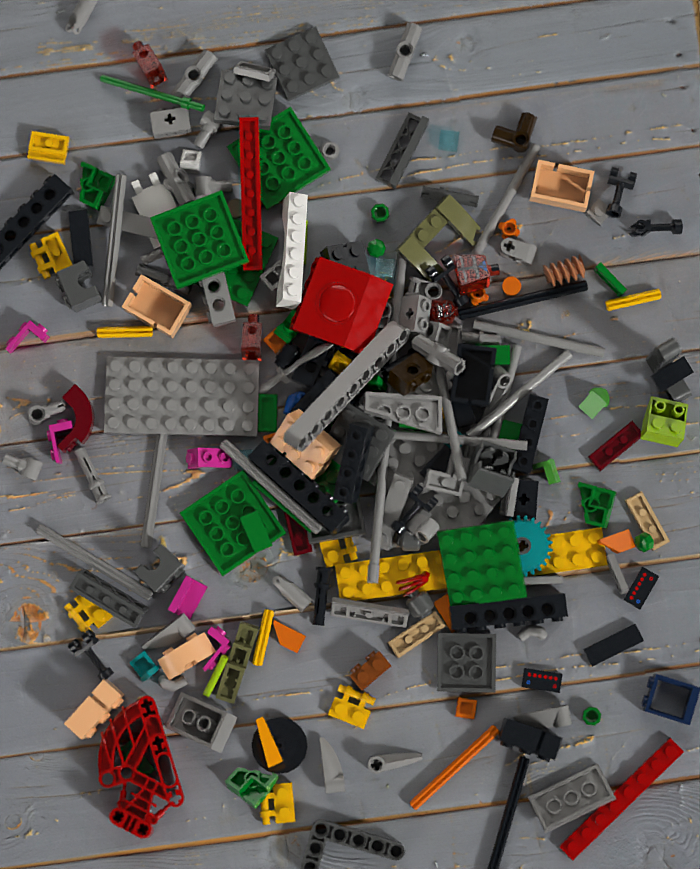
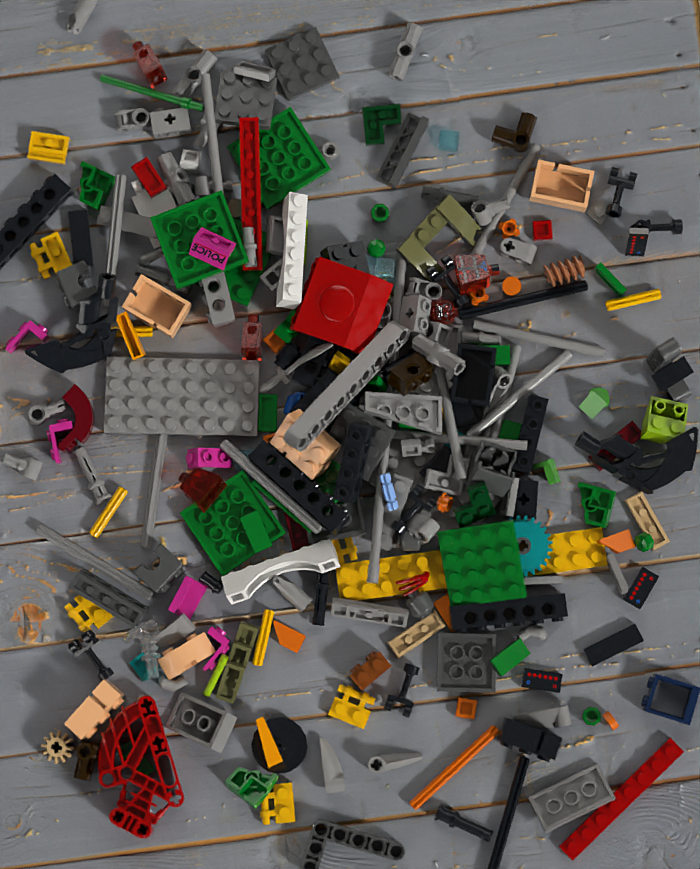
(62, 742): none -> tan gear
(63, 357): none -> black piece
(87, 755): none -> dark brown piece
(108, 512): none -> yellow axle
(130, 120): none -> light grey piece
(130, 336): none -> light orange piece
(148, 641): none -> clear piece
(149, 177): none -> red tile
(201, 487): none -> clear red torso
(211, 132): none -> light grey piece
(211, 248): none -> dark pink panel
(212, 583): none -> black pin
(243, 583): none -> white arch
(249, 246): none -> light grey pin
(275, 236): none -> light grey tile
(377, 117): none -> dark green plate
(388, 491): none -> light blue axle
(410, 671): none -> black bar
(415, 447): none -> light grey plate
(444, 502): none -> orange plate
(455, 820): none -> black pin
(478, 508): none -> dark green plate
(484, 211): none -> light grey pin
(509, 657): none -> green tile
(542, 230): none -> red tile
(610, 720): none -> orange tile
(636, 241): none -> black tile
(677, 459): none -> black piece

